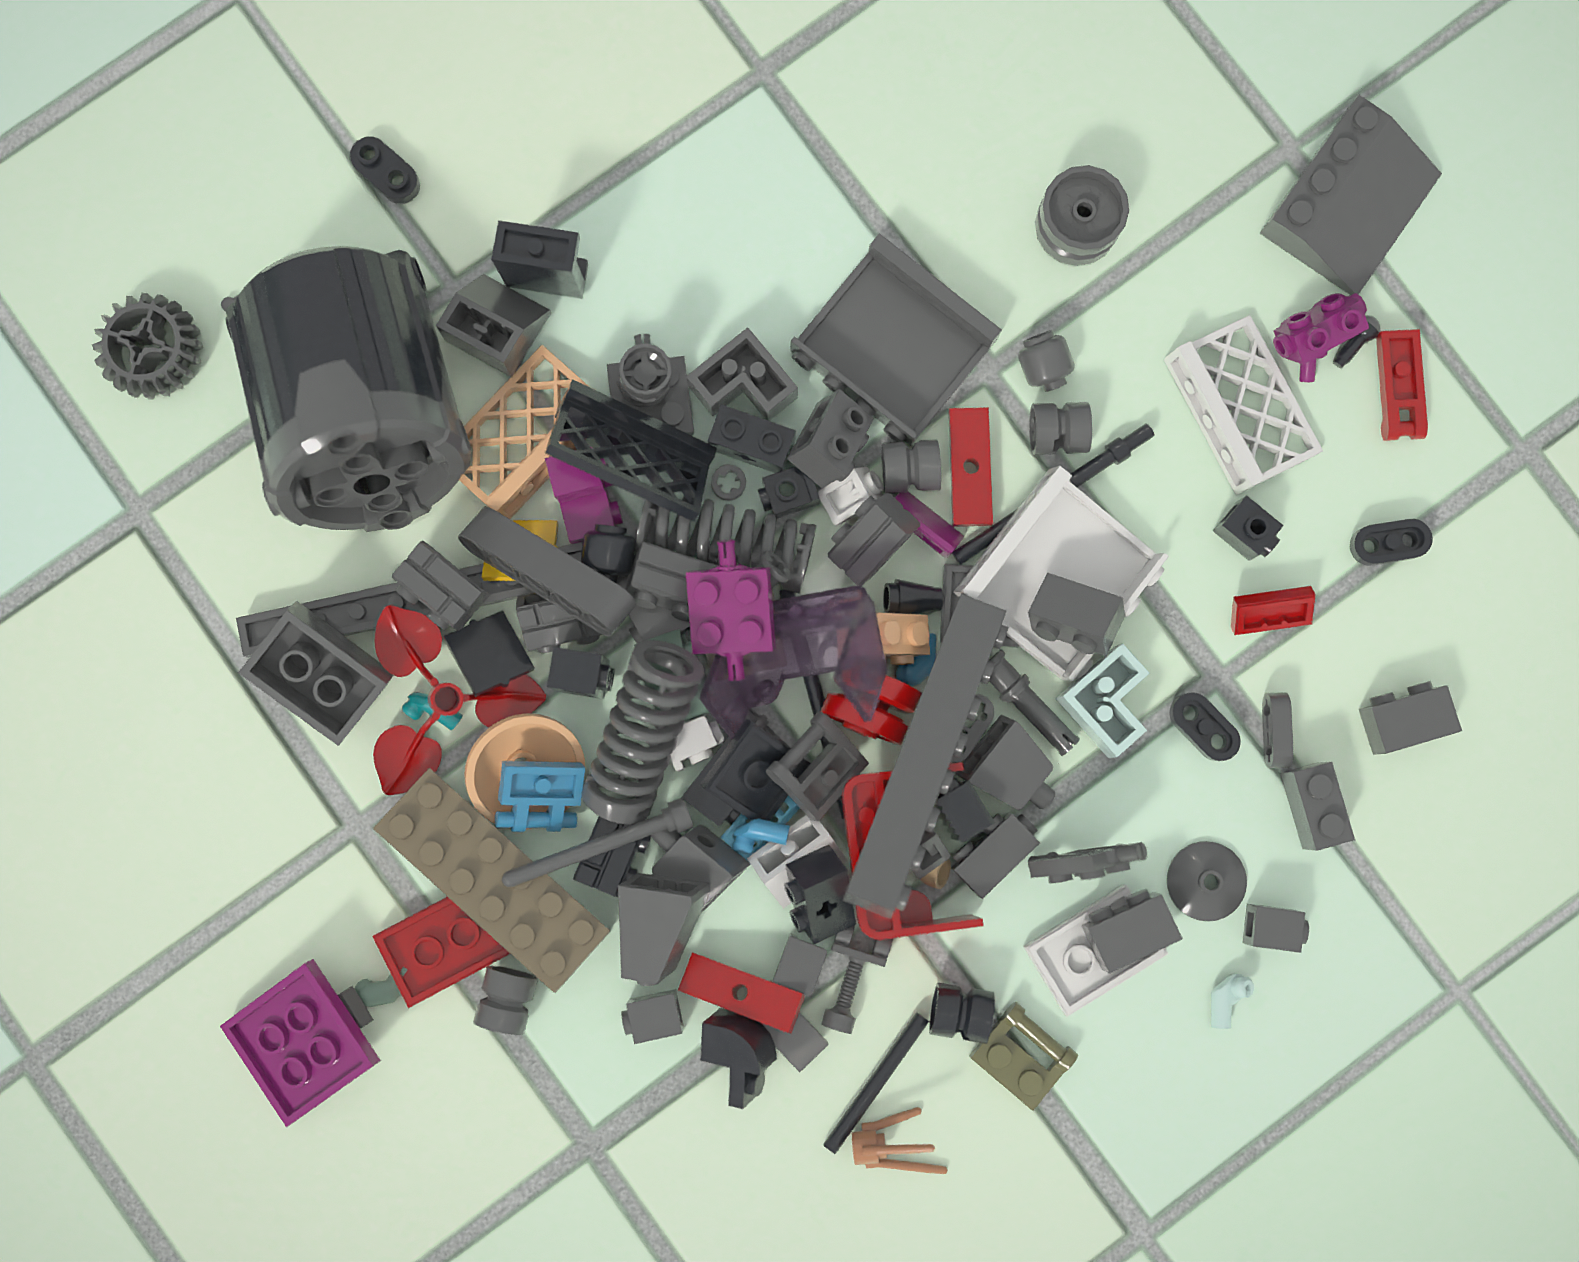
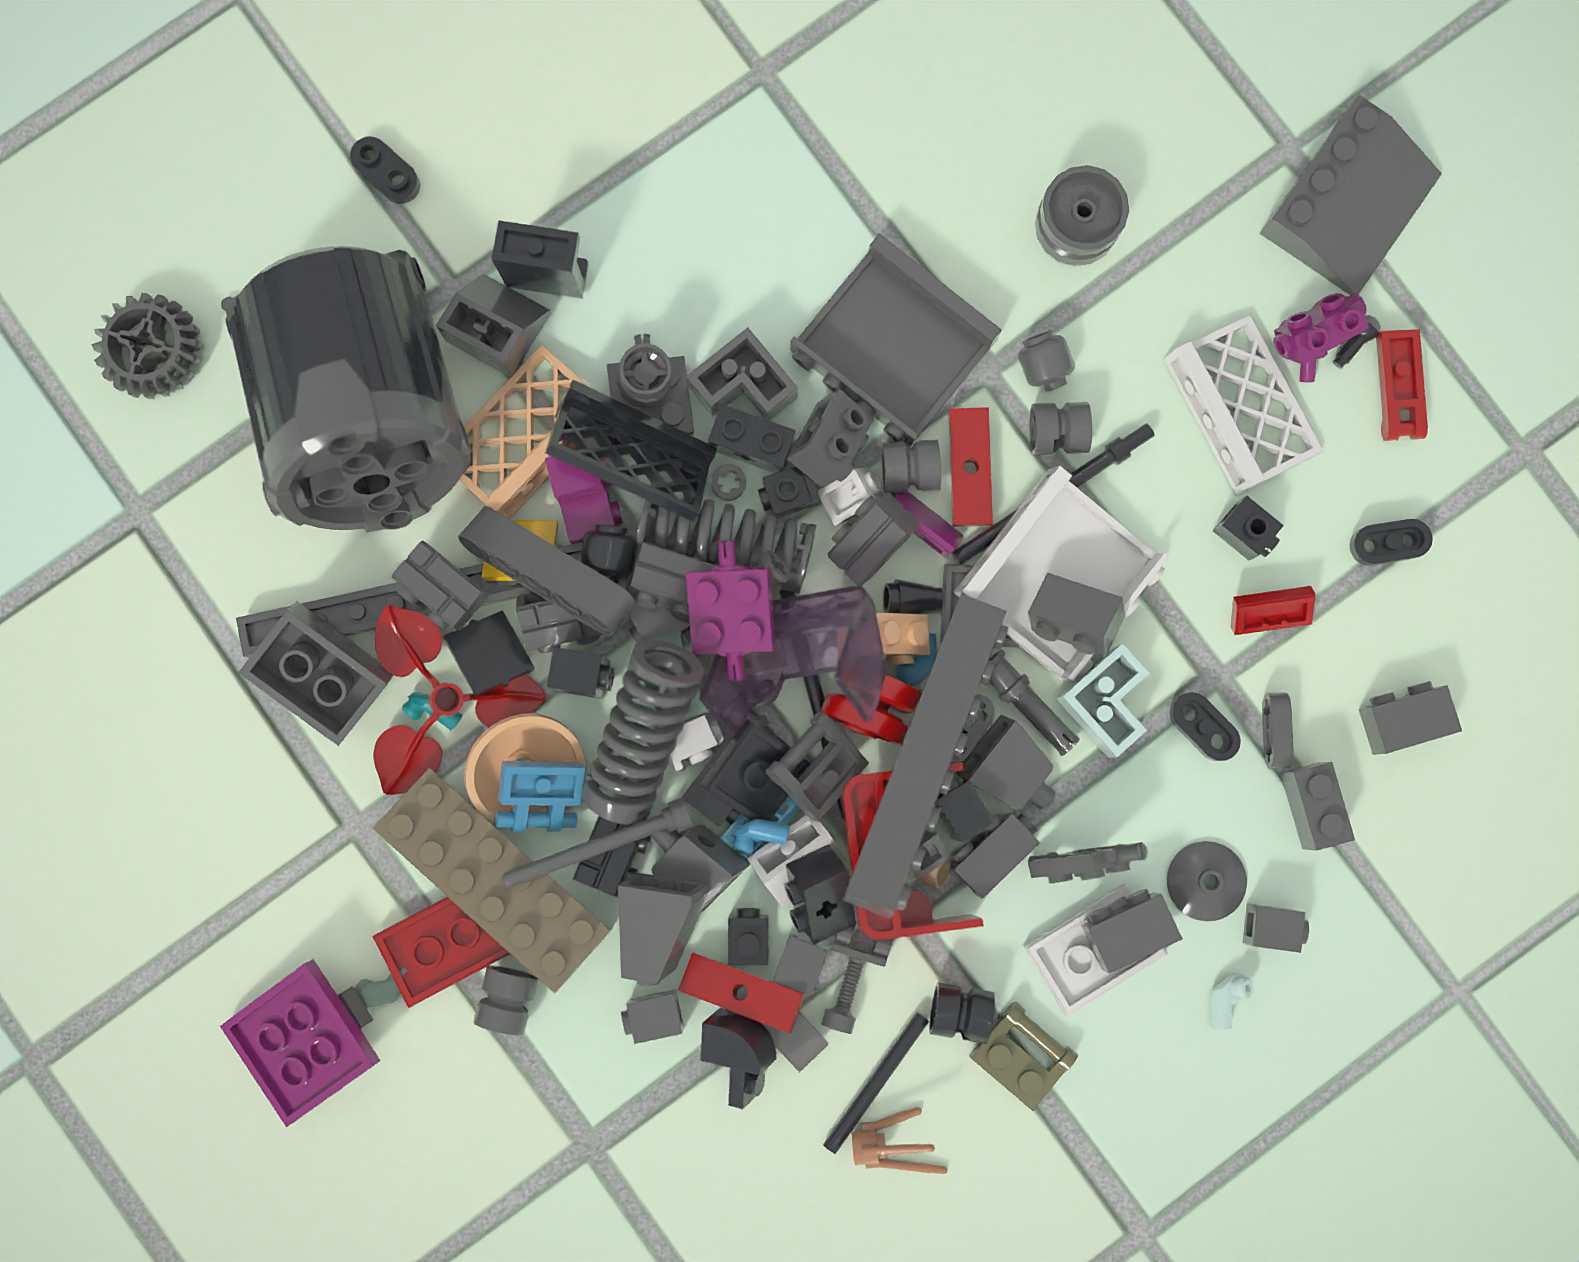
(748, 937): none -> black bracket

